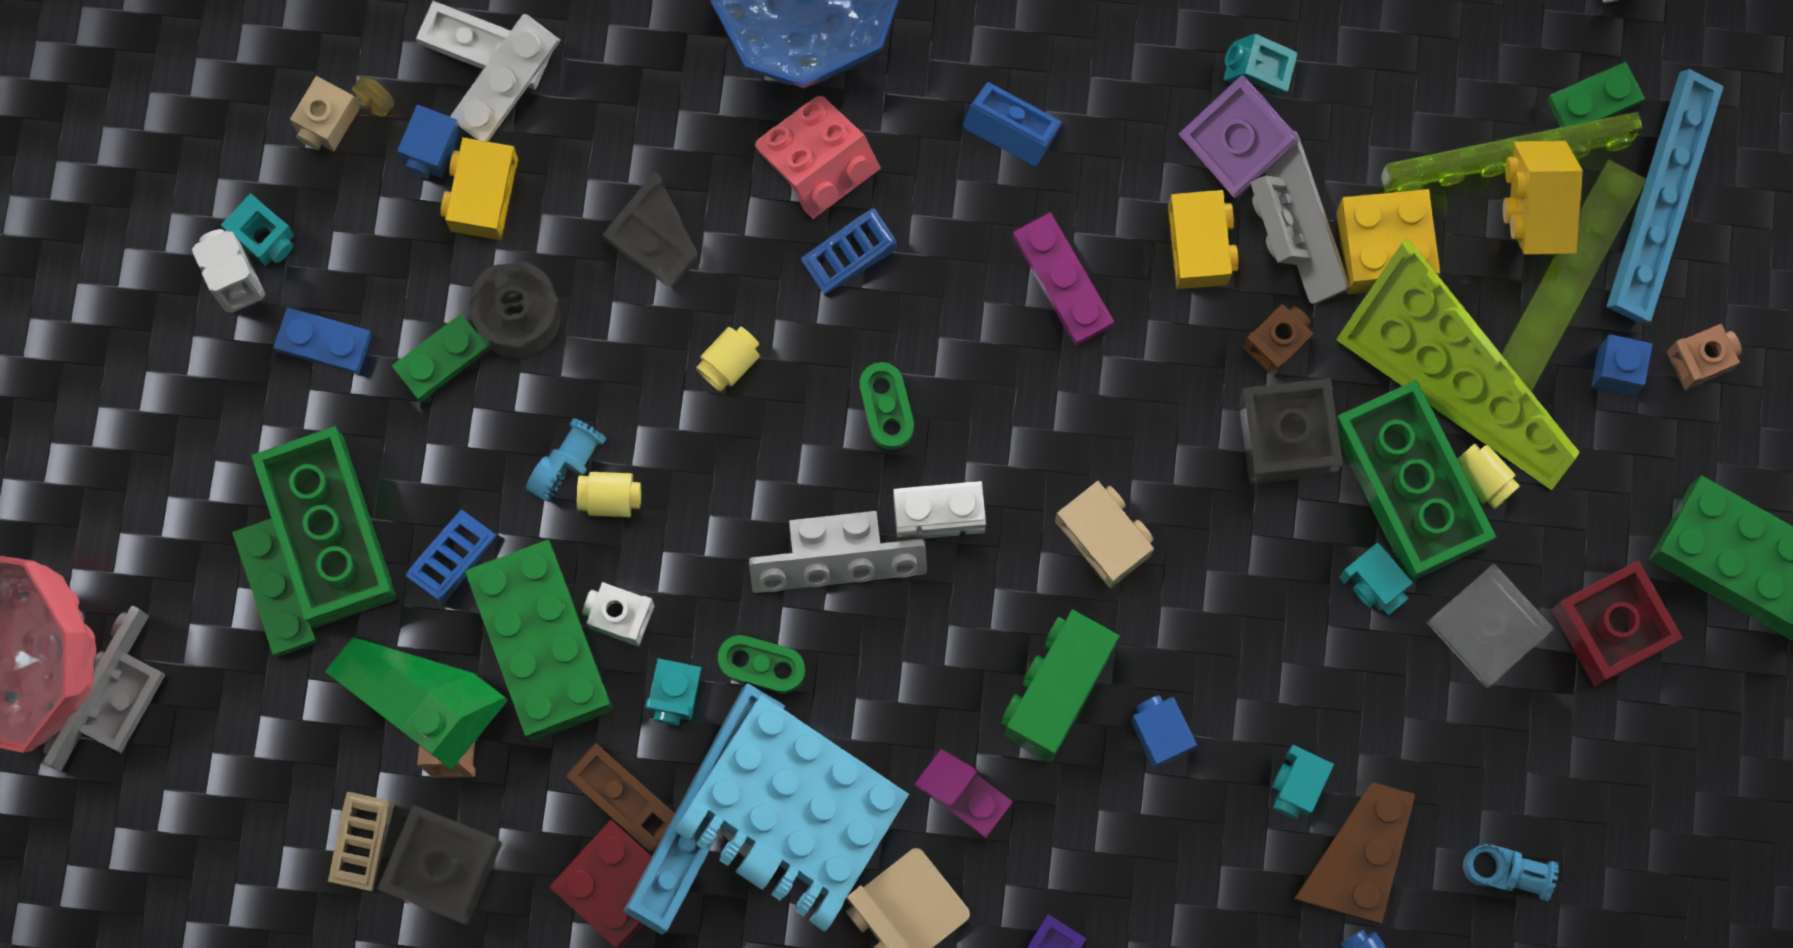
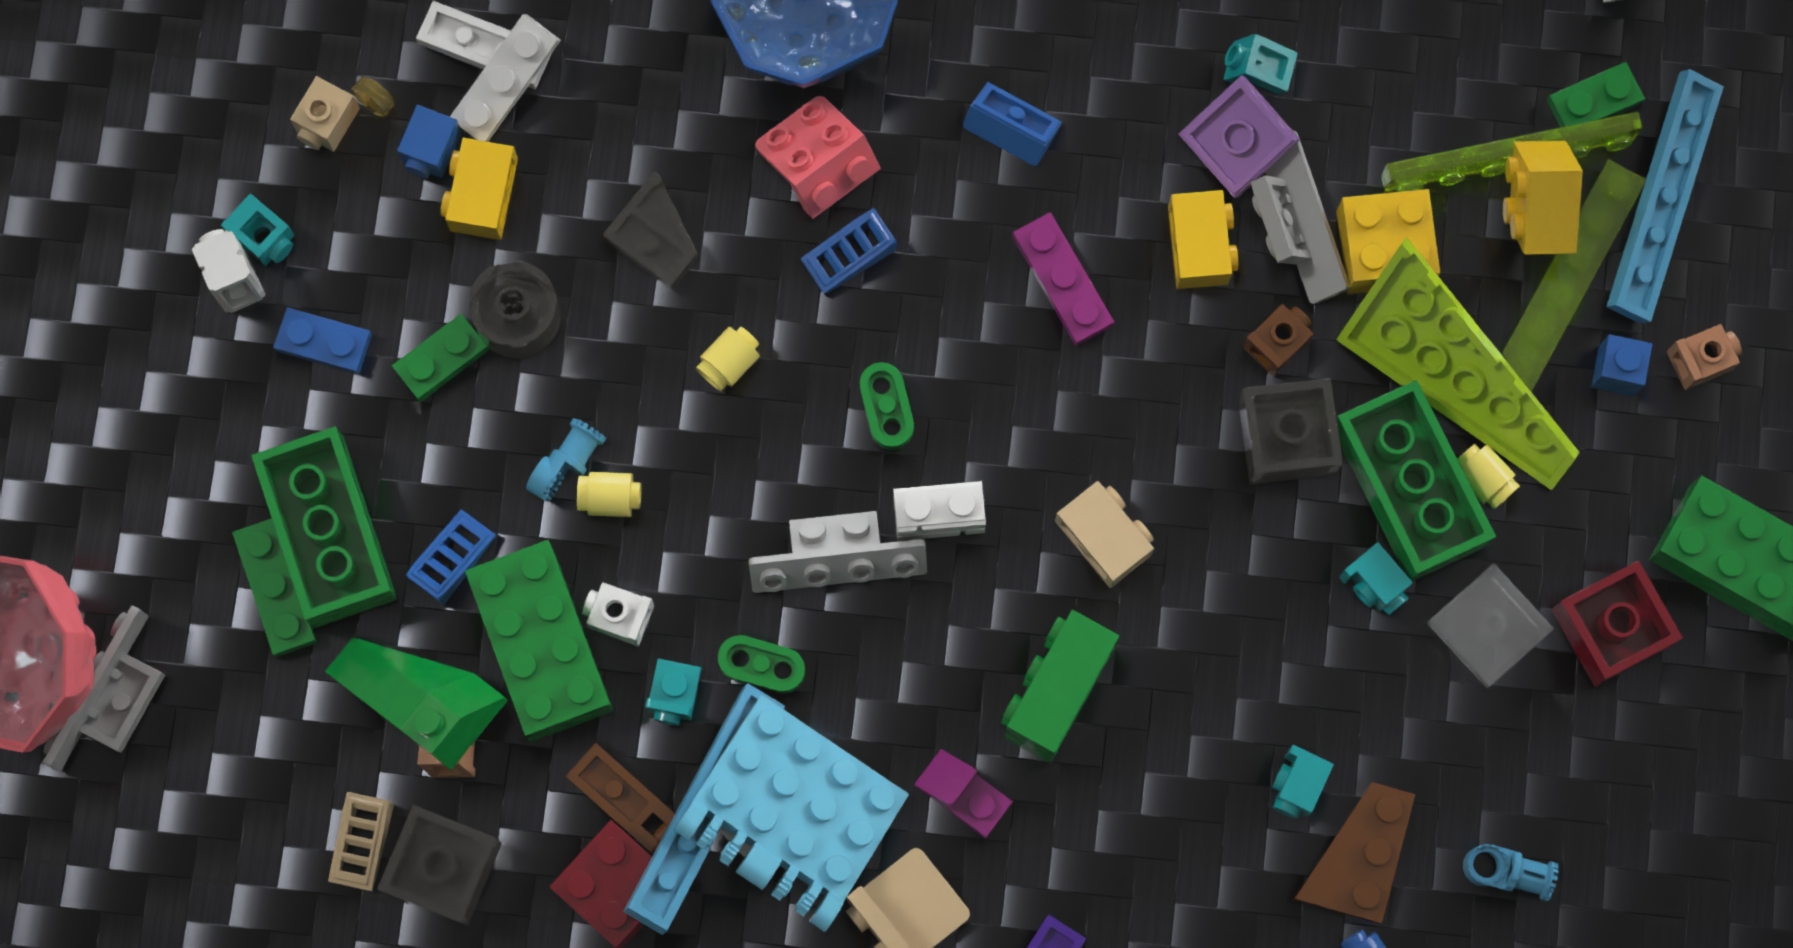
(1162, 731): blue brick -> none

